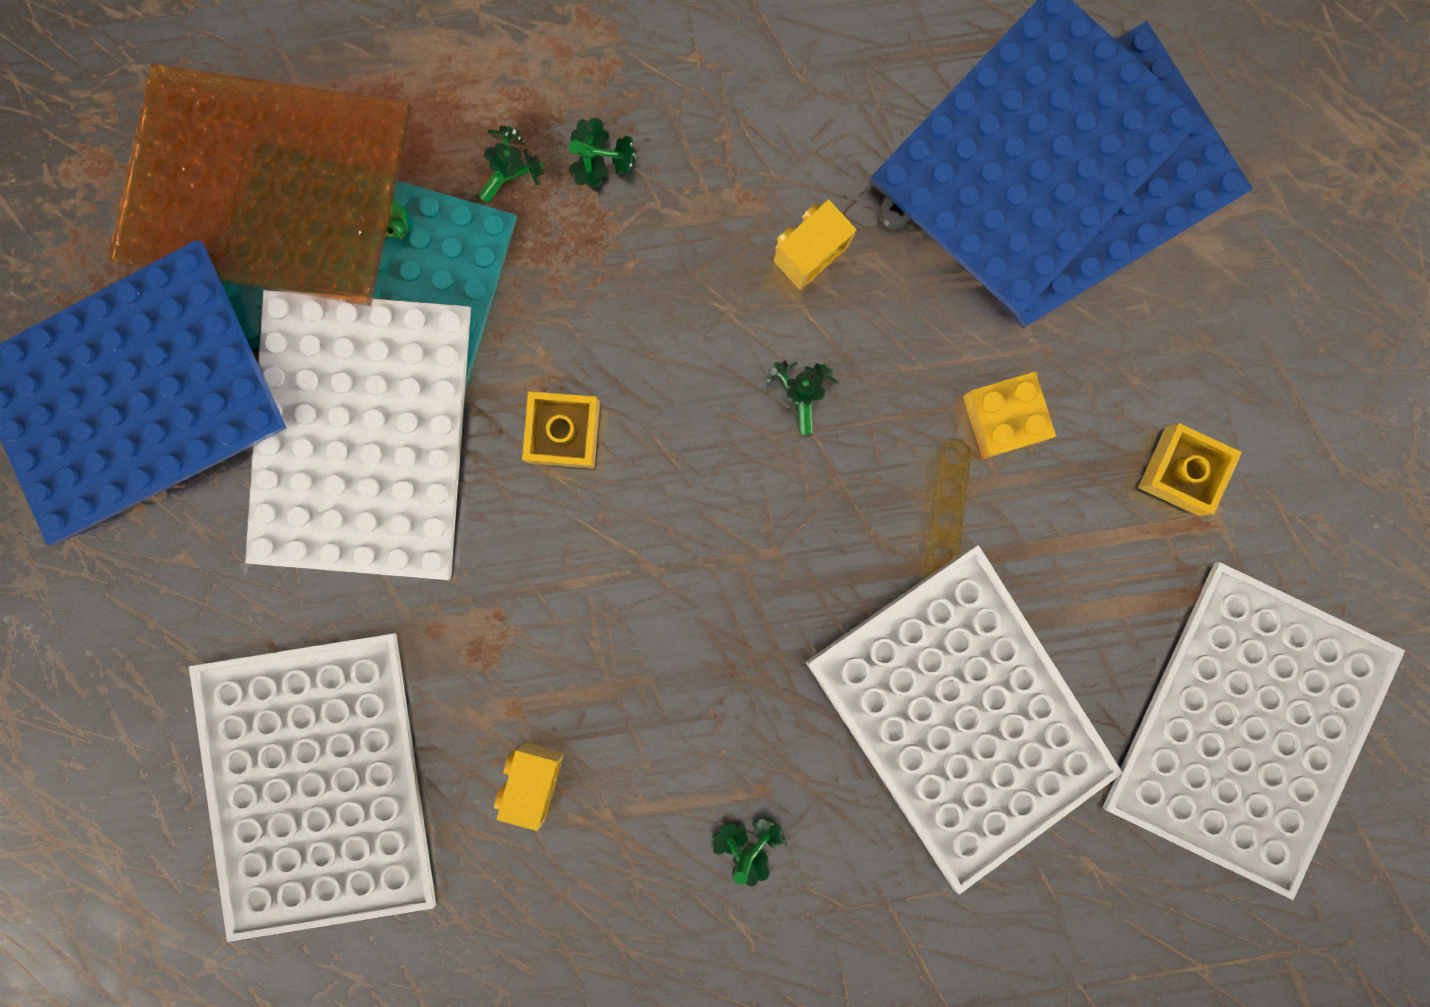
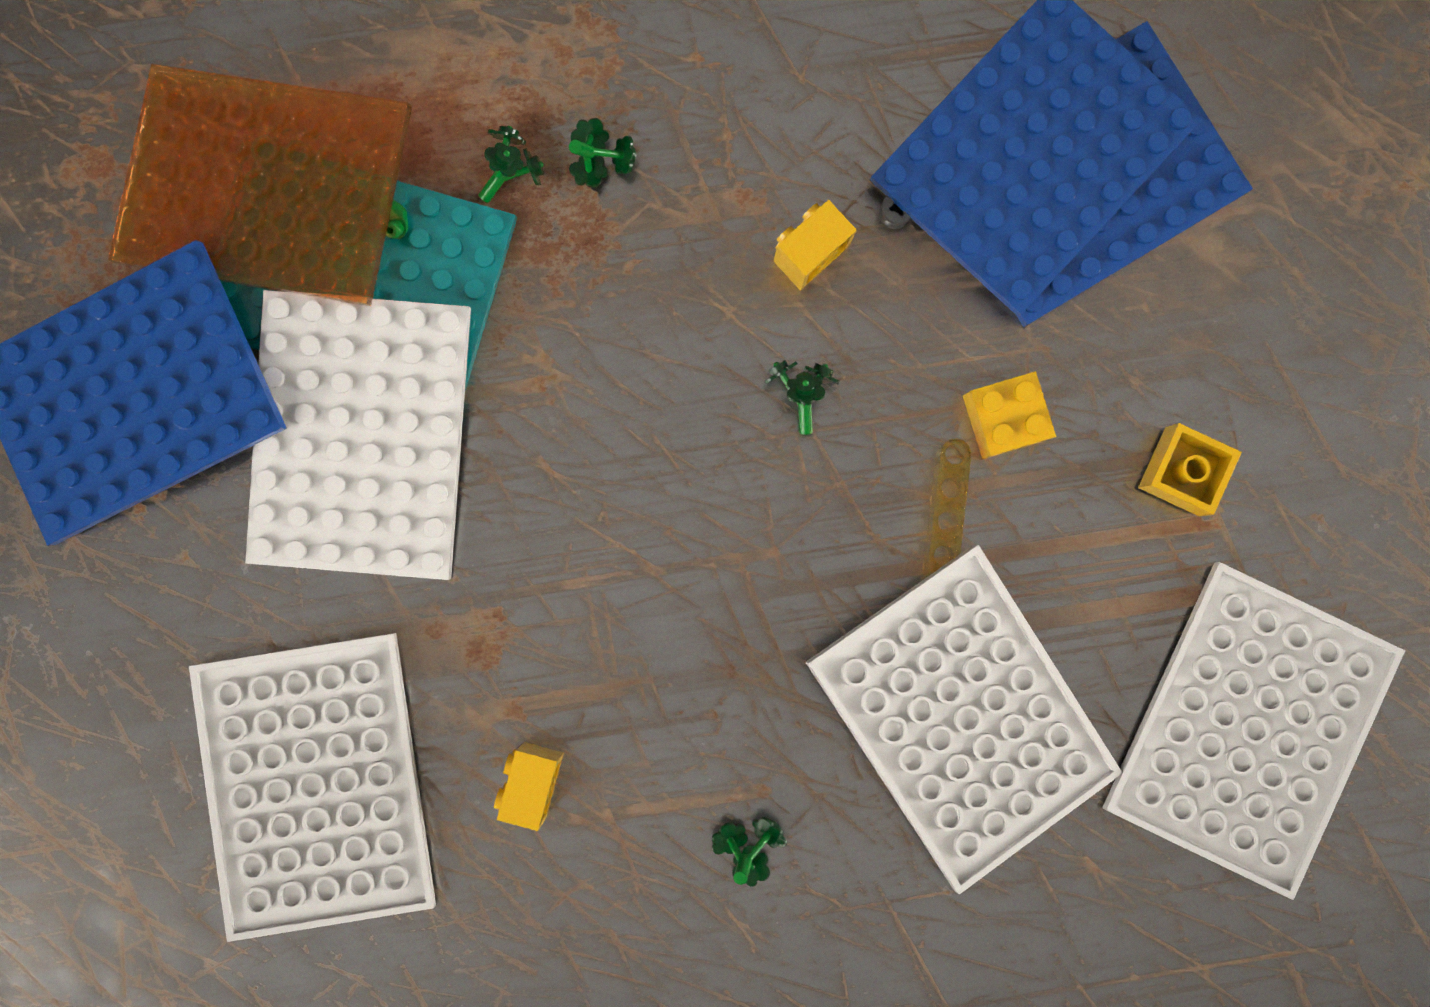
(561, 430): yellow brick -> none

